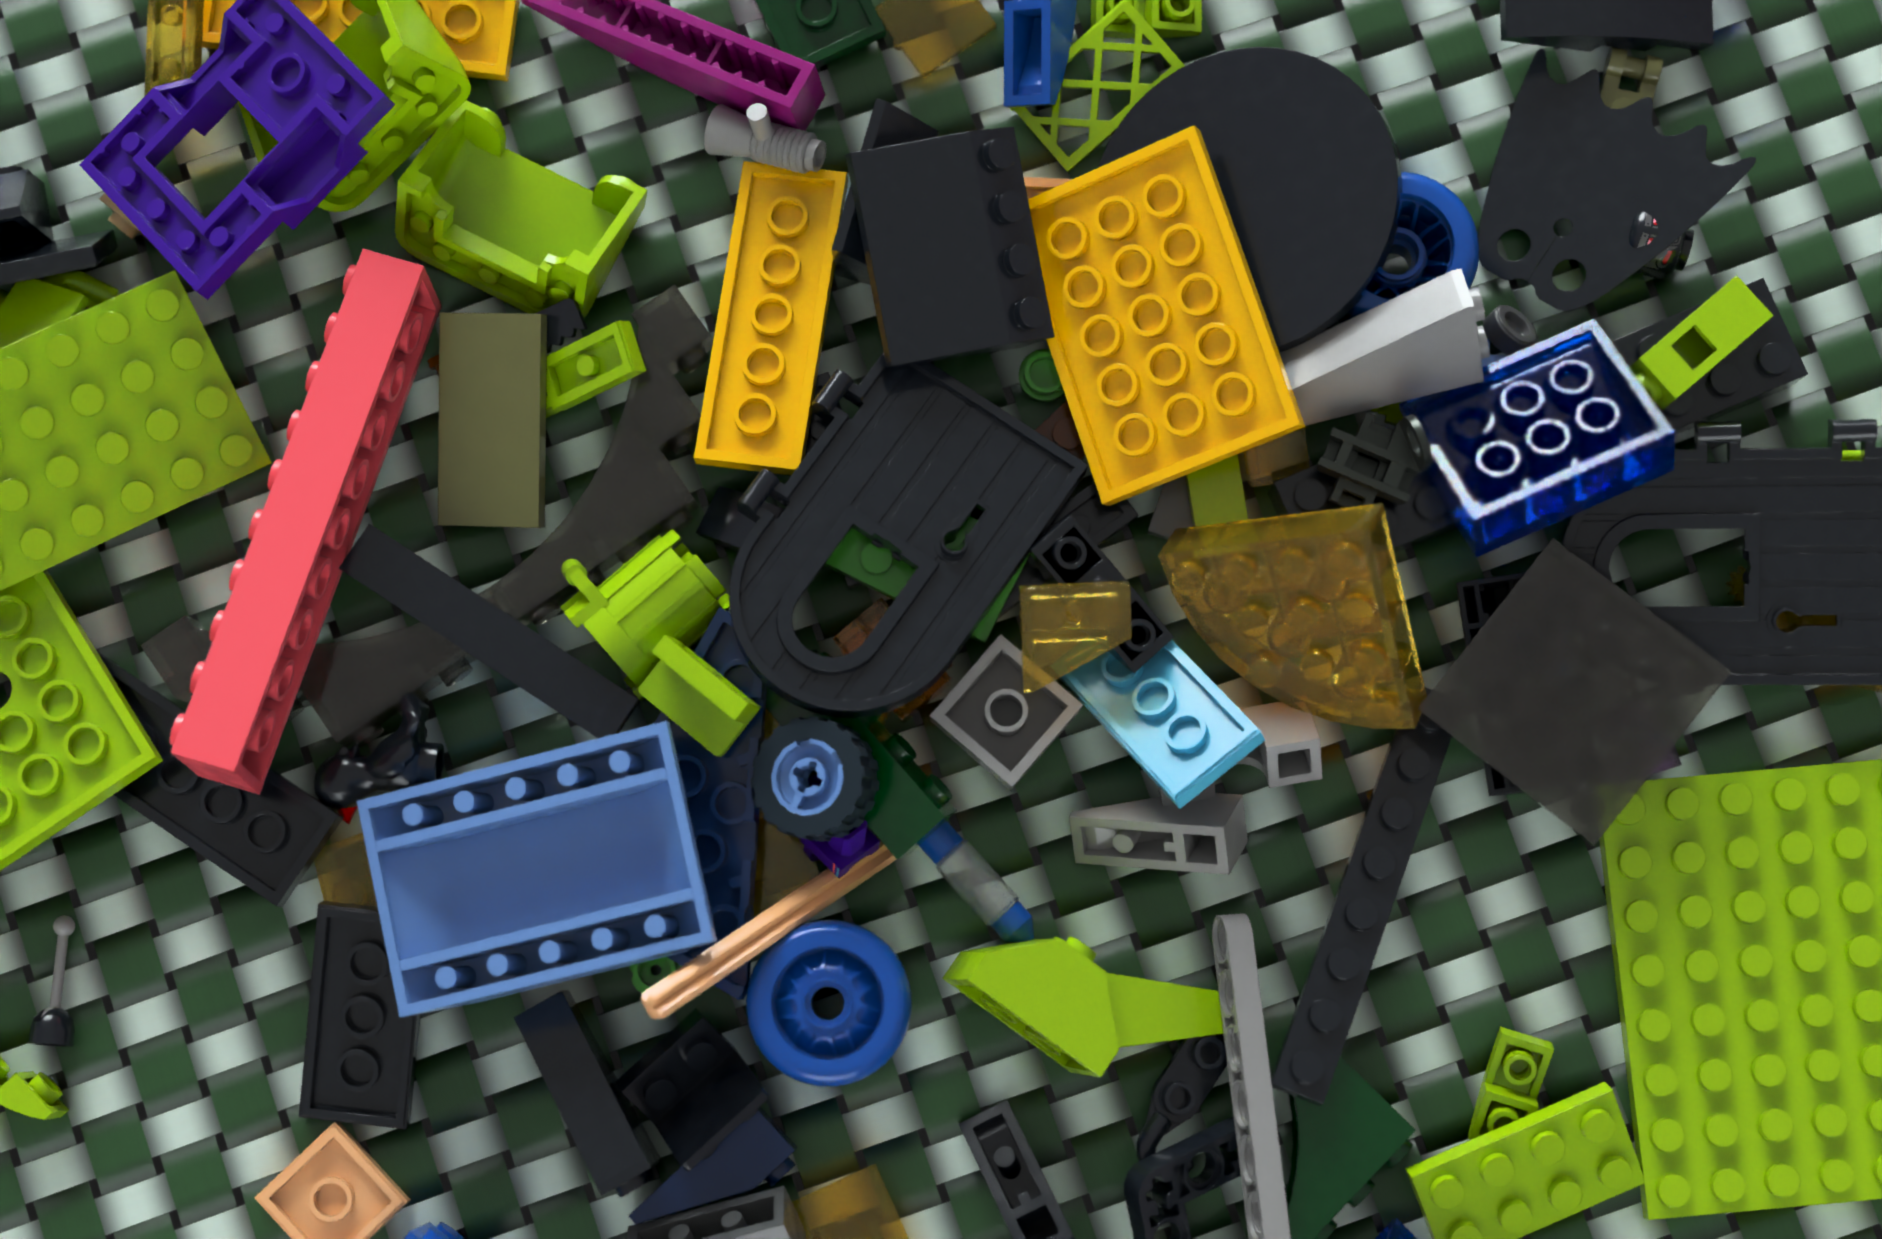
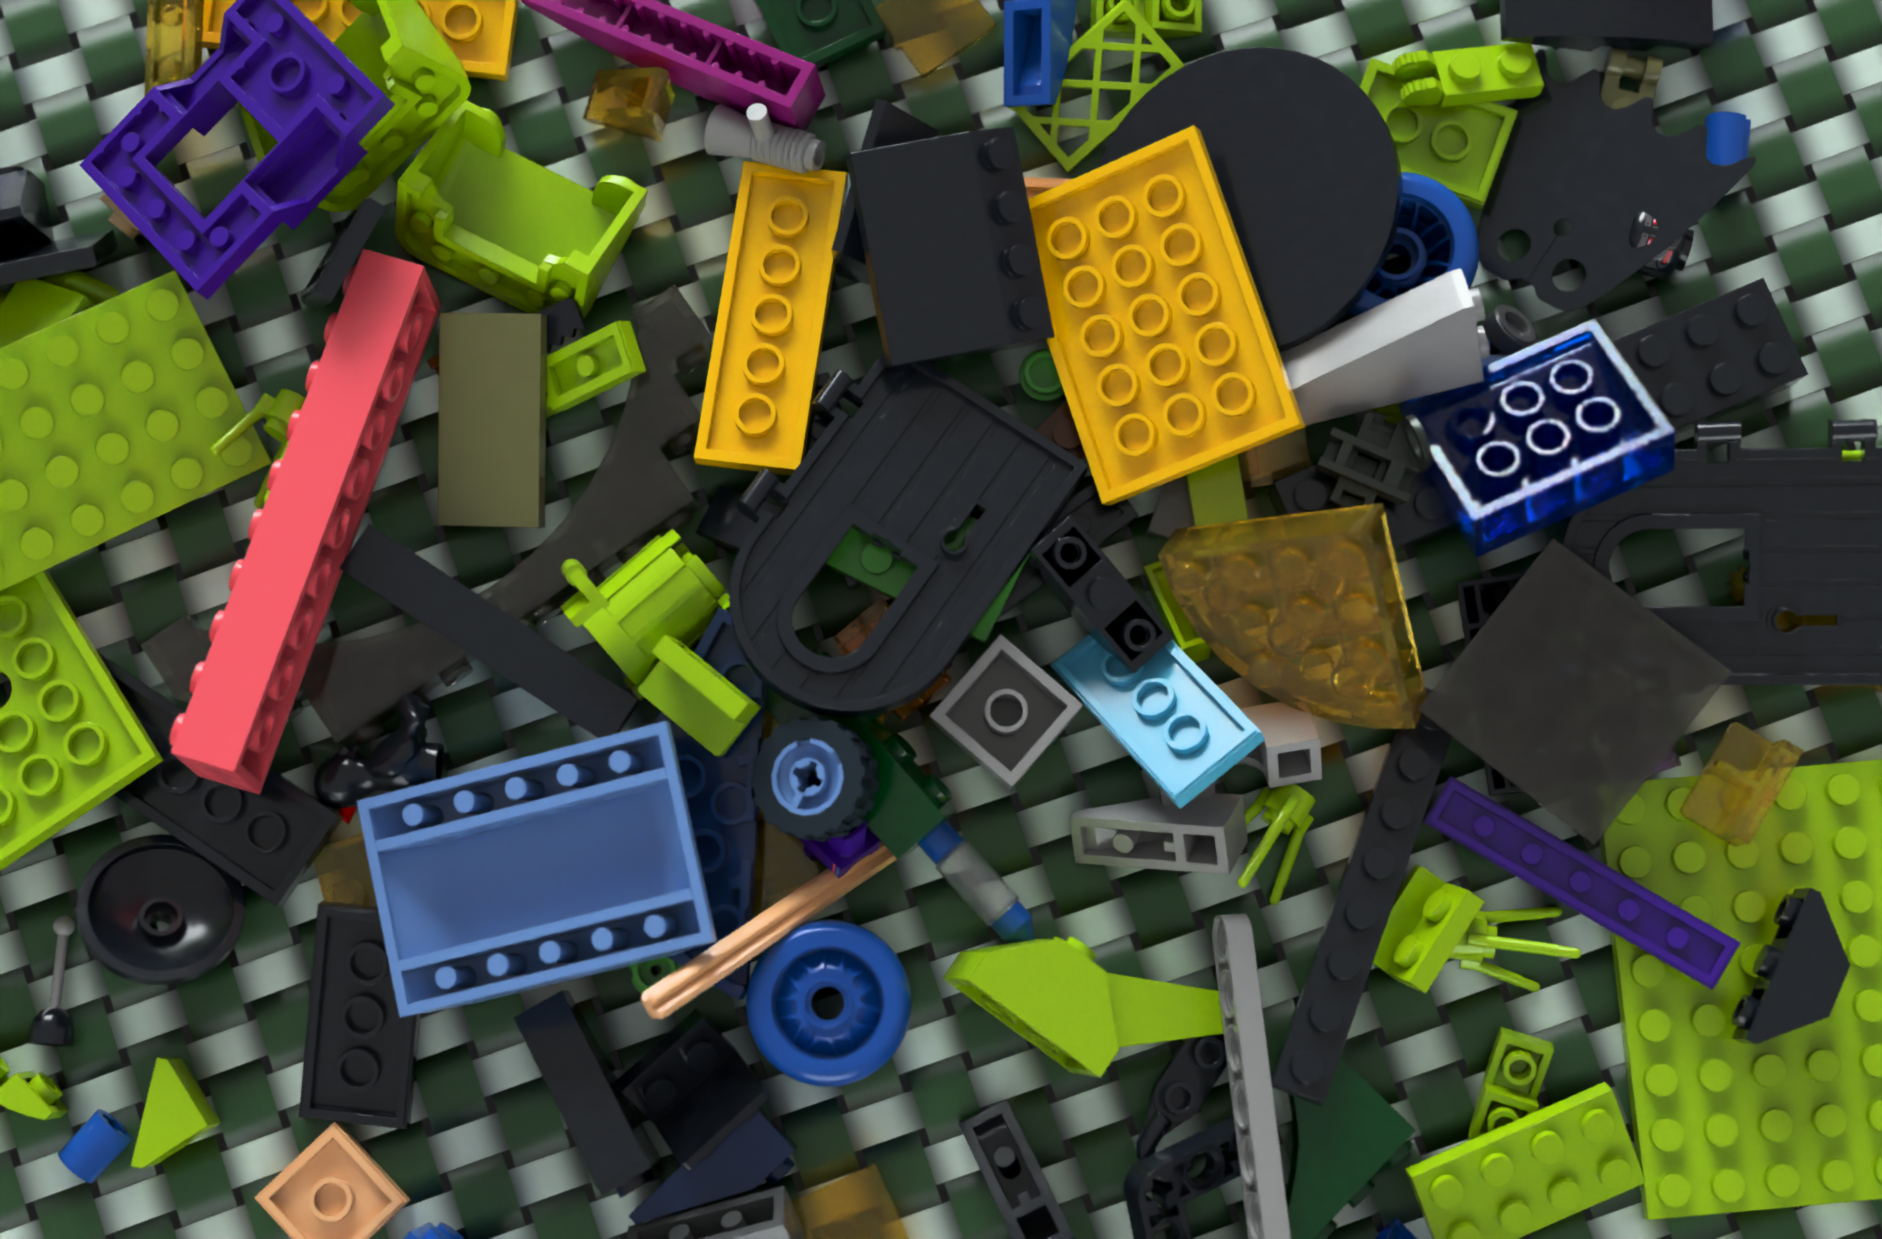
(95, 1146): none -> blue piece
(155, 882): none -> black dish
(173, 1113): none -> lime slope
(277, 414): none -> lime plant
(342, 254): none -> black tile
(631, 101): none -> clear yellow slope
(1069, 627): clear yellow wing -> none
(1173, 615): none -> lime piece
(1286, 809): none -> lime plant
(1424, 928): none -> lime bracket
(1449, 143): none -> lime tile
(1469, 75): none -> lime hinge
(1482, 940): none -> lime plant
(1582, 883): none -> dark purple tile
(1700, 342): lime brick -> none
(1727, 137): none -> blue piece
(1740, 784): none -> clear yellow panel
(1795, 973): none -> black slope

